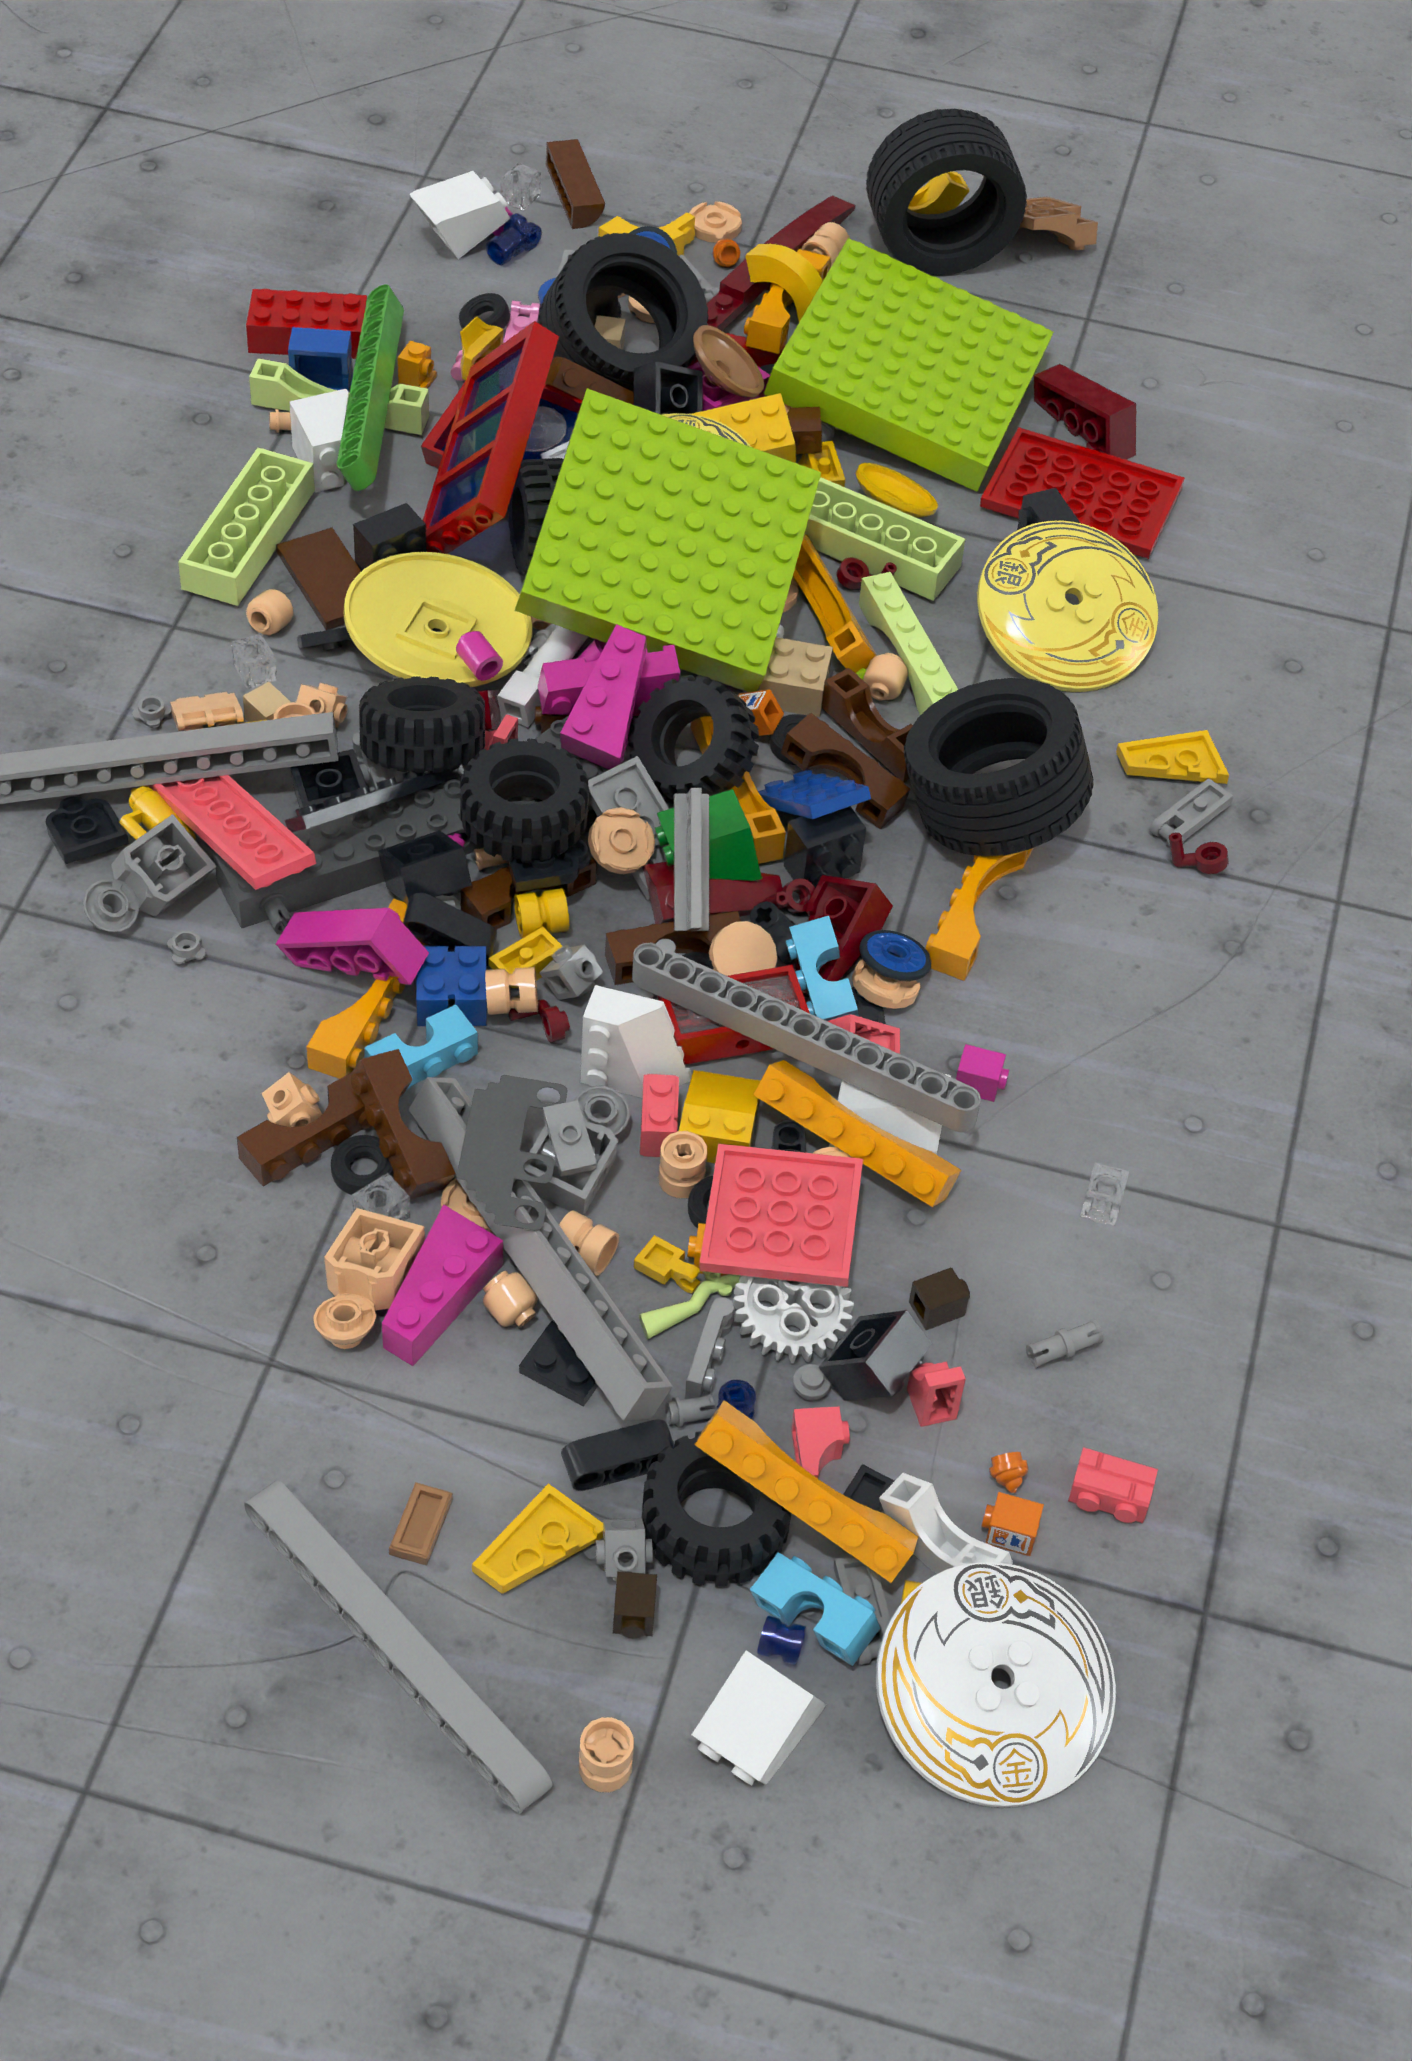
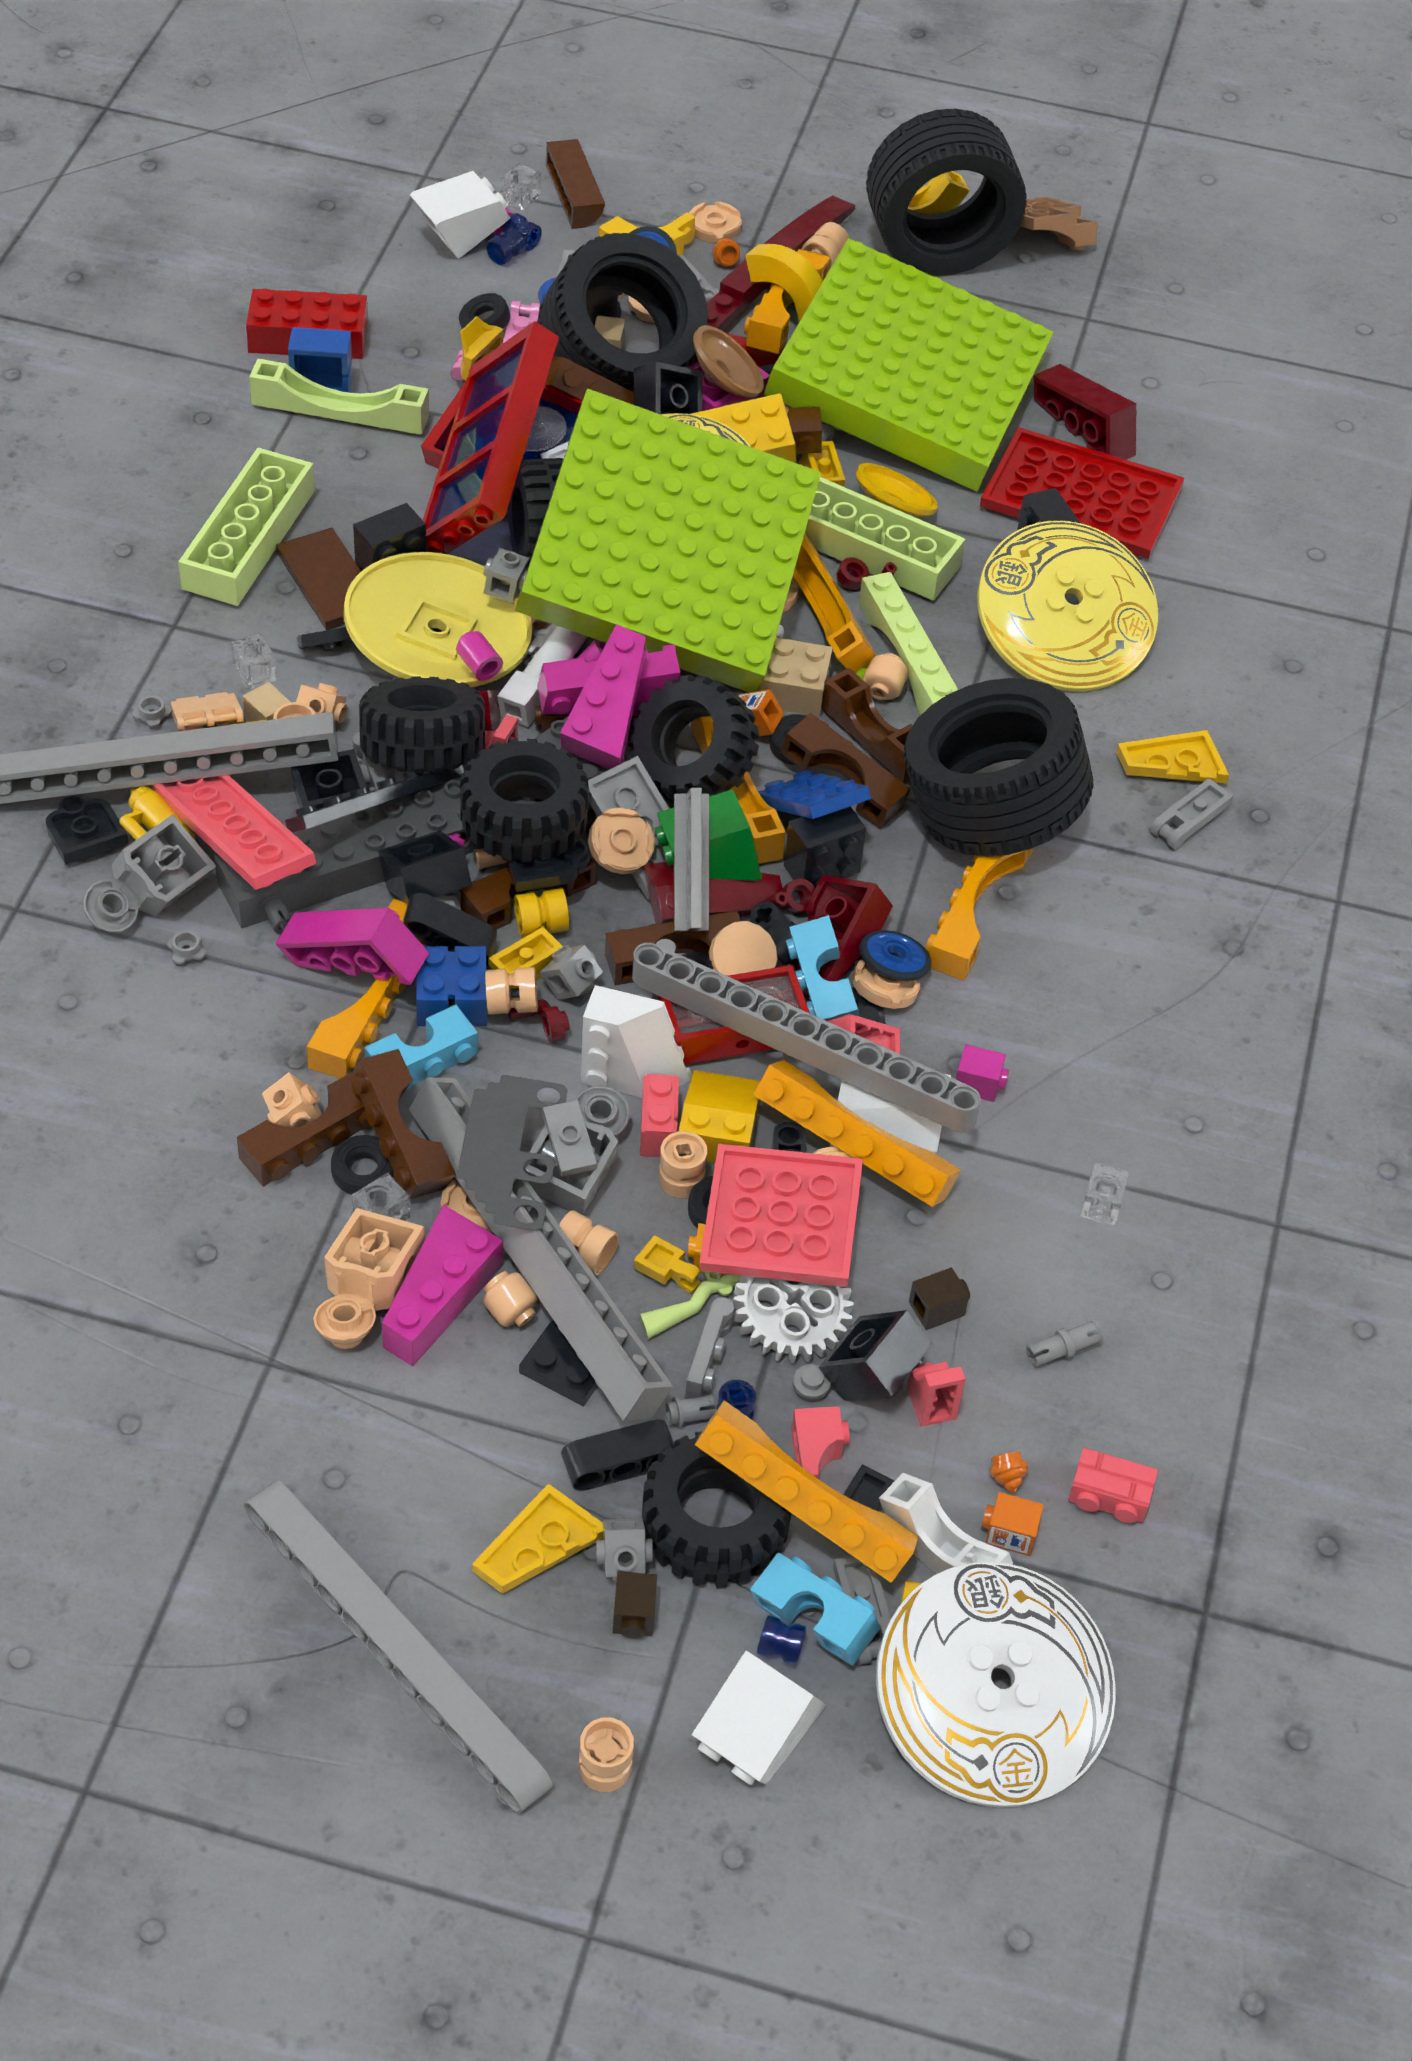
(269, 612): light nougat head -> none
(279, 421): light nougat pin -> none
(317, 435): white slope -> none
(370, 388): bright green beam -> none
(416, 366): light orange brick -> none
(420, 1523): medium nougat tile -> none
(505, 575): none -> light grey brick
(1208, 857): dark red plate -> none

